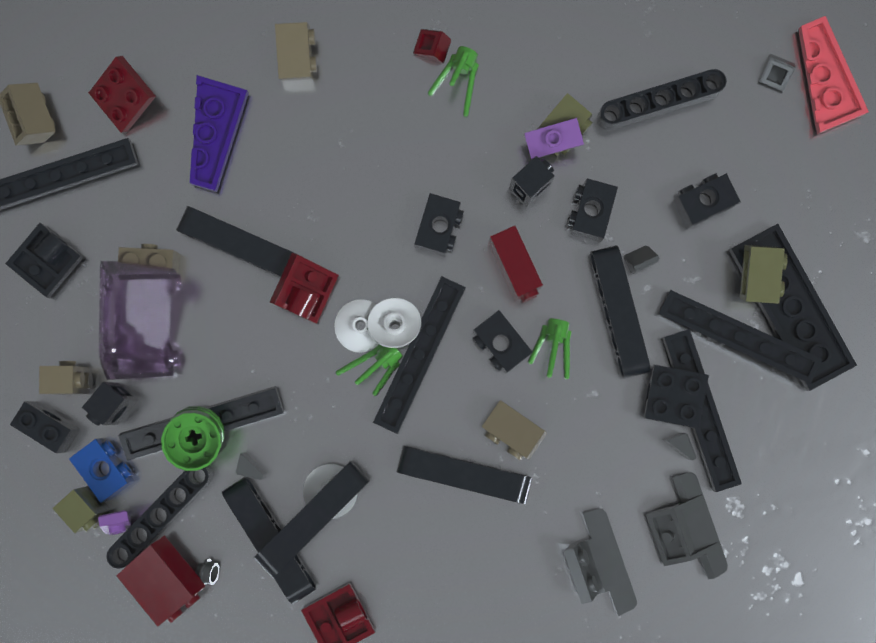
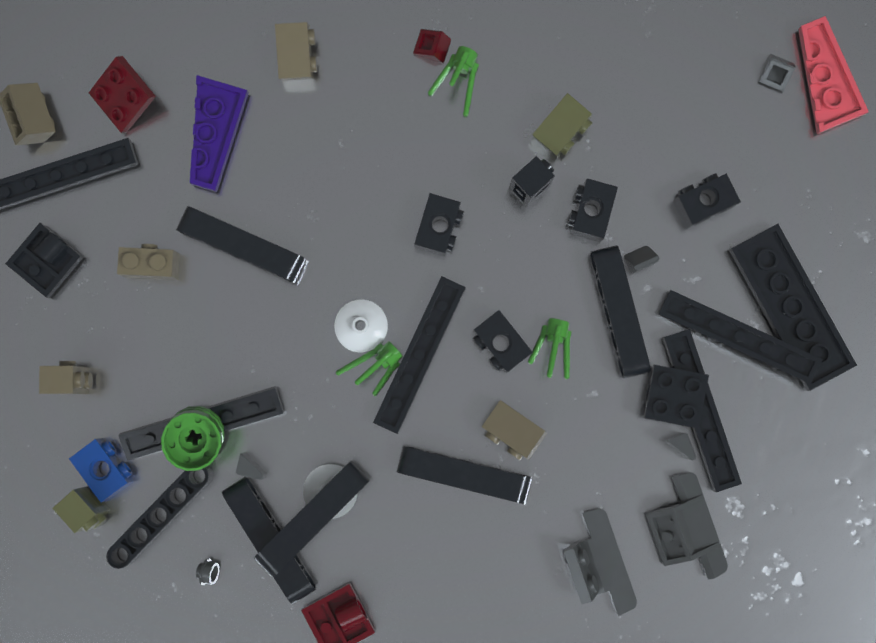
(44, 427): black brick -> none
(109, 404): black brick -> none
(115, 522): medium lavender plate -> none
(136, 320): clear purple windscreen -> none
(161, 581): dark red brick -> none
(304, 288): dark red plate -> none
(393, 312): white dish -> none
(515, 264): dark red brick -> none
(554, 138): medium lavender plate -> none
(670, 91): black beam -> none
(763, 274): olive brick -> none

